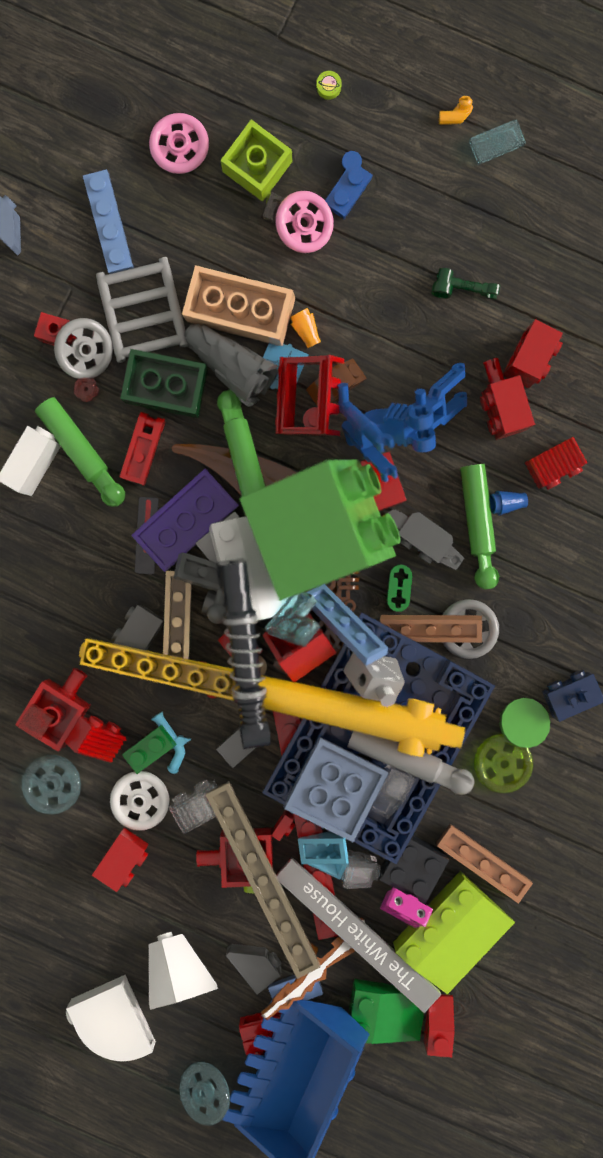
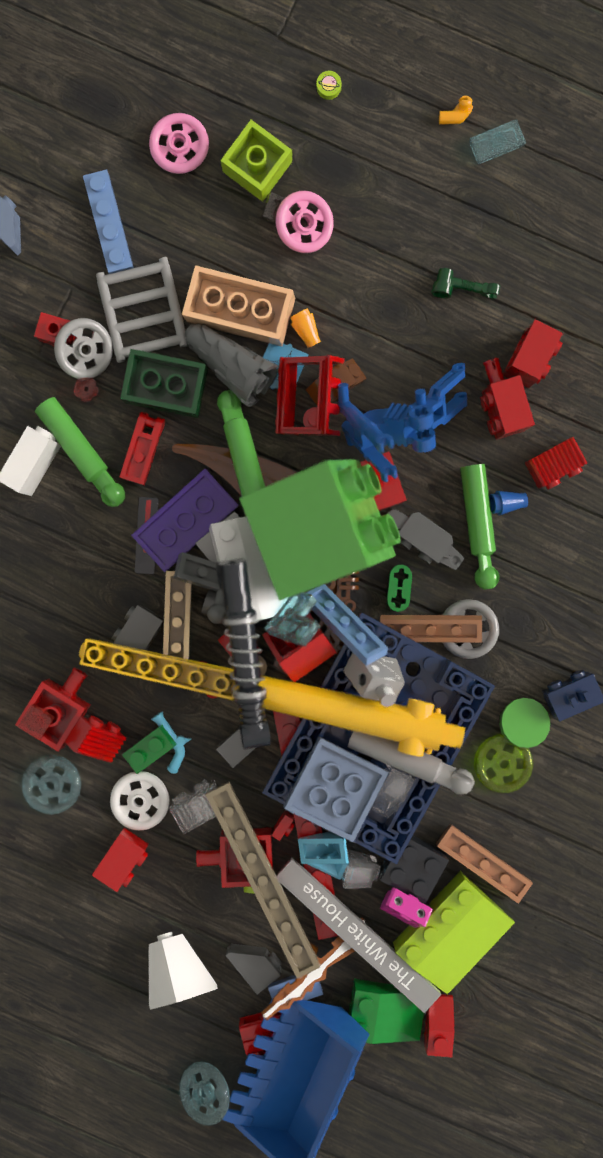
(111, 1021): white brick -> none
(349, 185): blue hinge -> none

